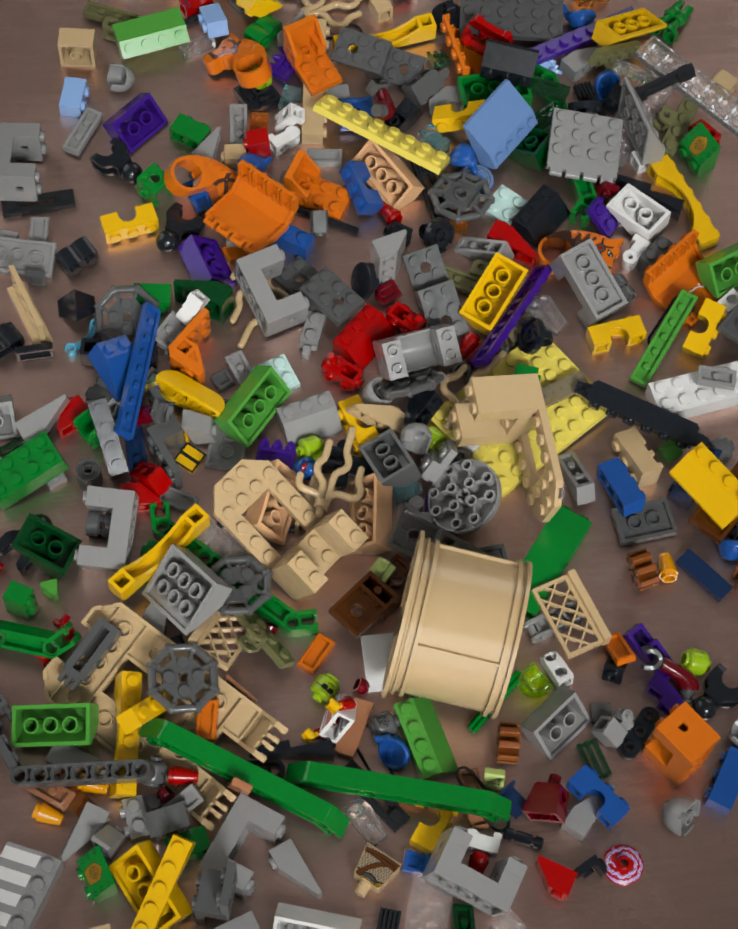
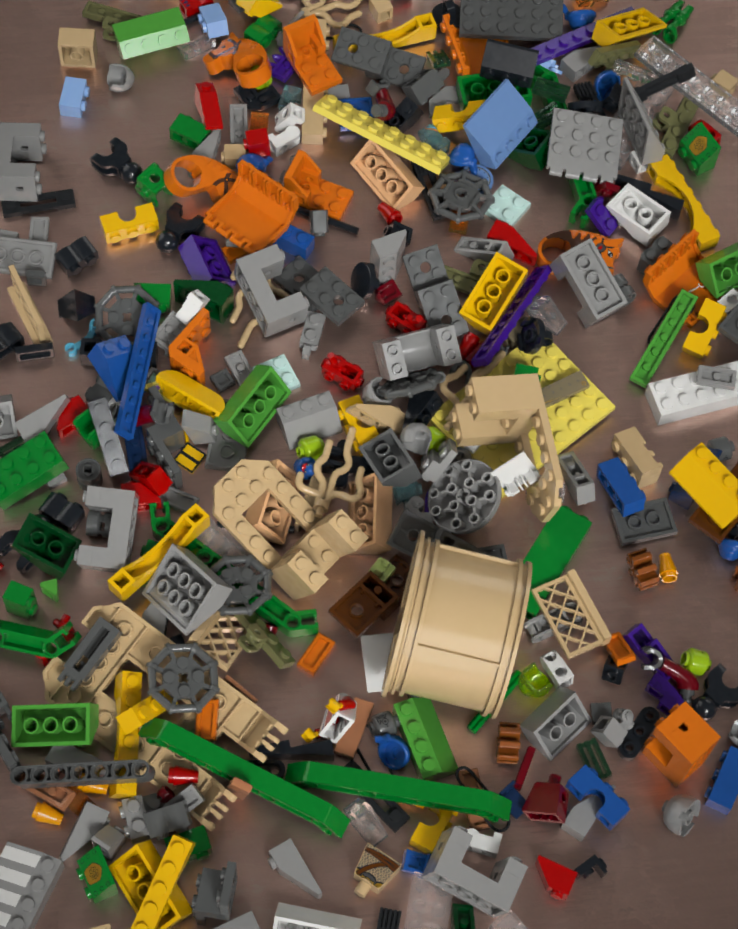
(62, 512): none -> black brick
(82, 131): light grey plate -> none
(136, 121): dark purple slope -> none
(160, 771): dark grey head -> none
(200, 201): blue slope -> none
(208, 105): none -> red slope
(243, 818): light grey piece -> none
(286, 456): dark purple plate -> none
(324, 688): lime head -> none
(326, 157): light grey tile -> none
(356, 338): red slope -> none
(361, 686): dark red hinge -> none
(365, 200): blue arch -> none
(437, 232): black tile -> none
(478, 861): red cone -> none
(486, 31): red piece -> none
(494, 778): yellowish green tile -> none
(515, 473): none -> white hinge
(523, 838): black axle -> none
(524, 767): none -> dark red tile
(540, 216): black slope -> none
(621, 874): dish -> none
(629, 328): yellow arch -> none
(632, 256): white leg -> none
(641, 413): black hinge -> none
(669, 451): bright green slope -> none
(704, 575): dark blue tile -> none

